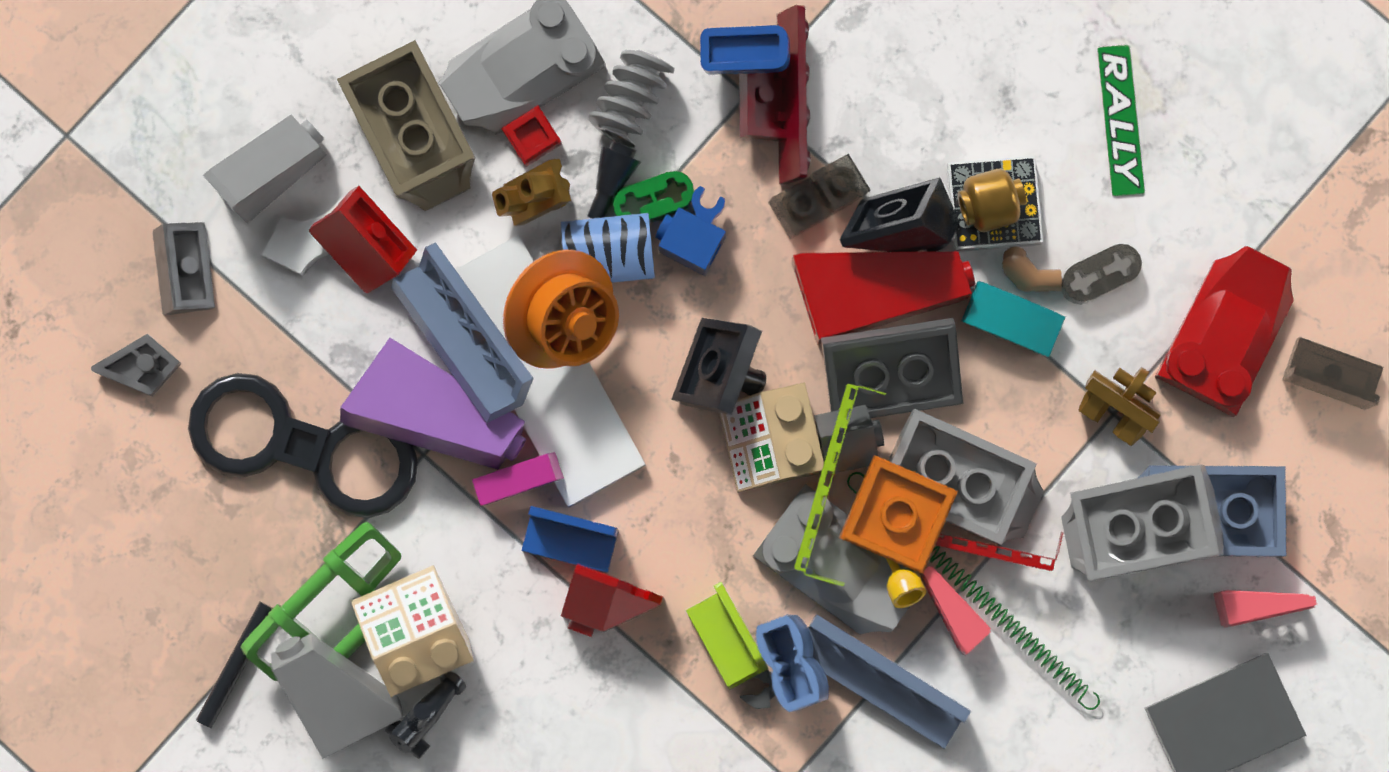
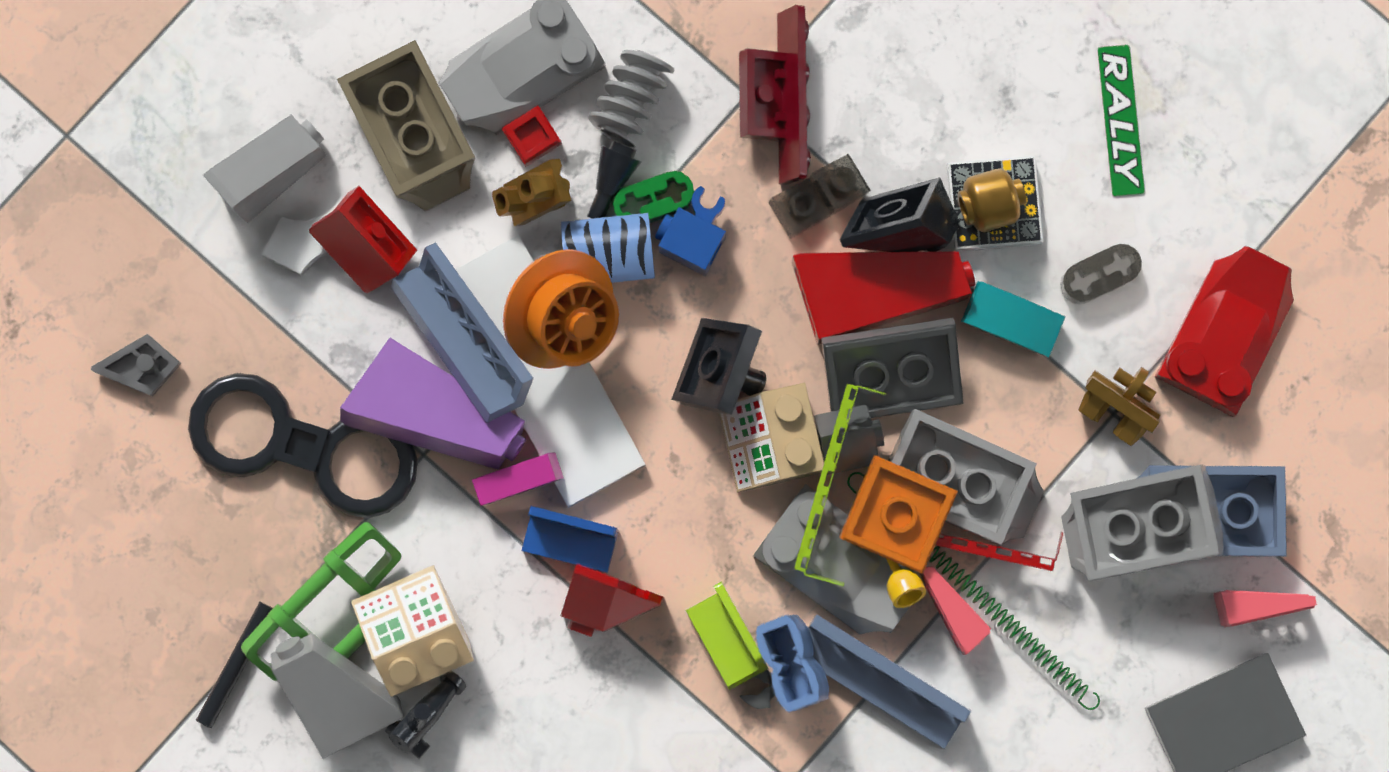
(183, 267): flat silver slope -> none
(744, 50): blue piece -> none
(1026, 275): medium nougat arm -> none
(1333, 373): clear smoke panel -> none

